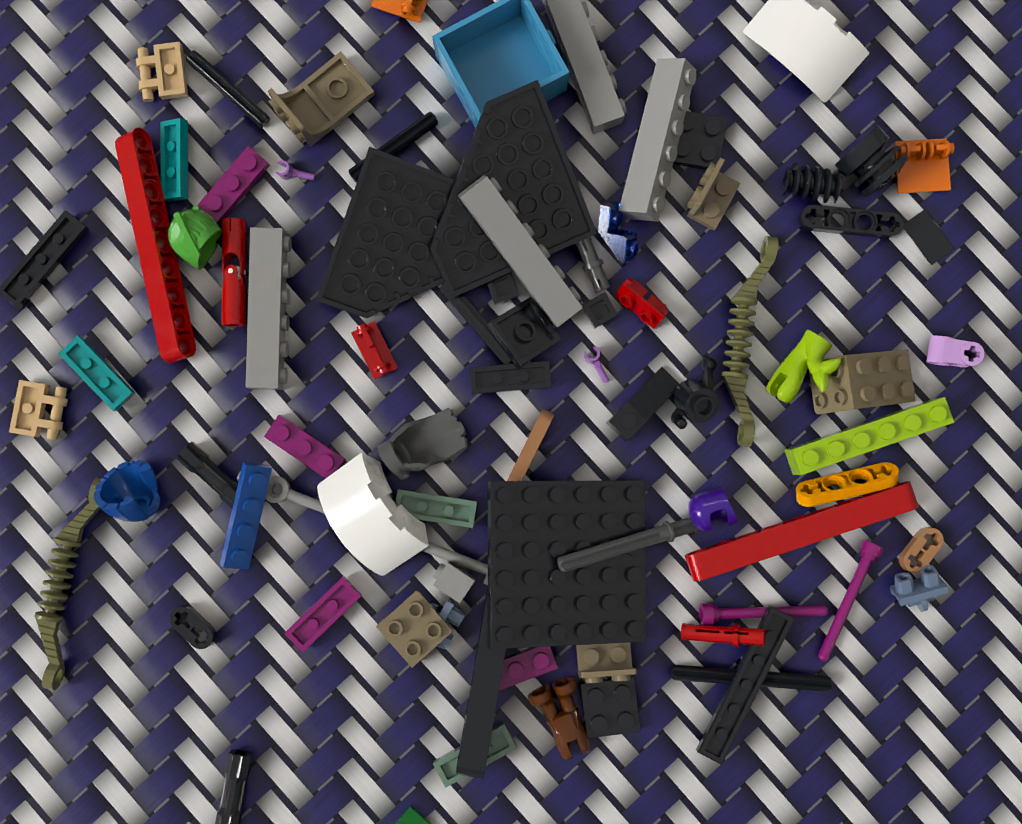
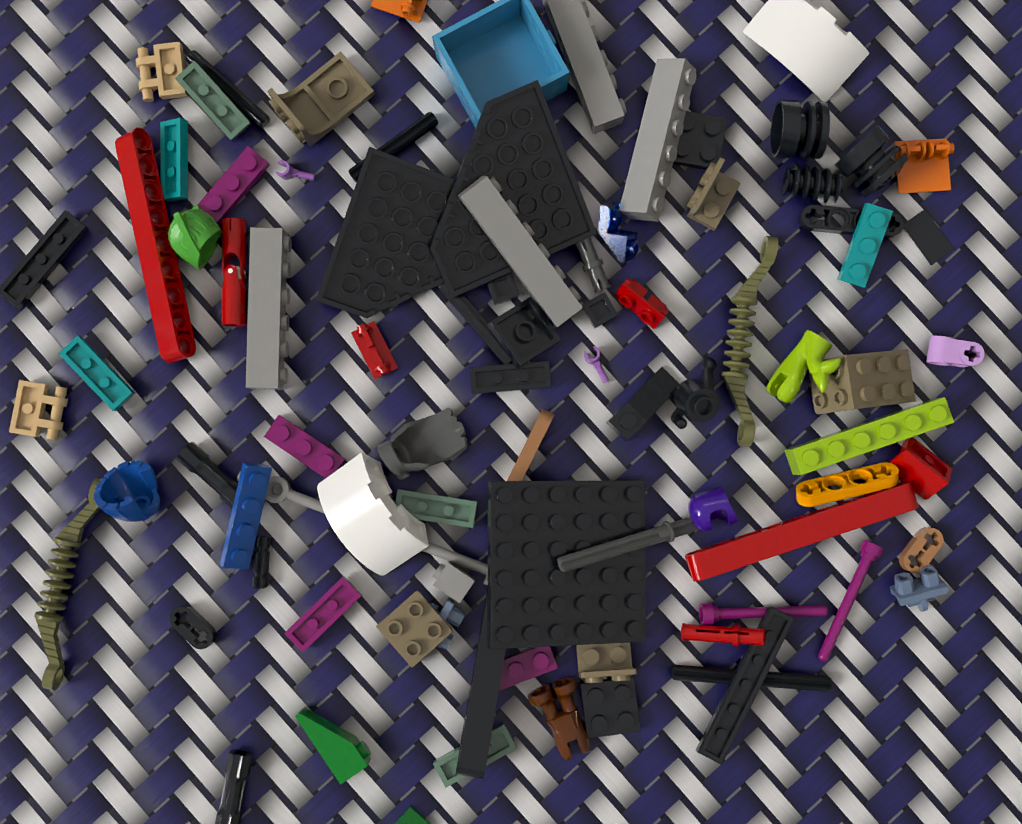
(213, 100): none -> sand green plate
(261, 562): none -> black axle
(338, 747): none -> green slope
(799, 129): none -> black wheel
(865, 245): none -> teal plate
(921, 468): none -> red panel

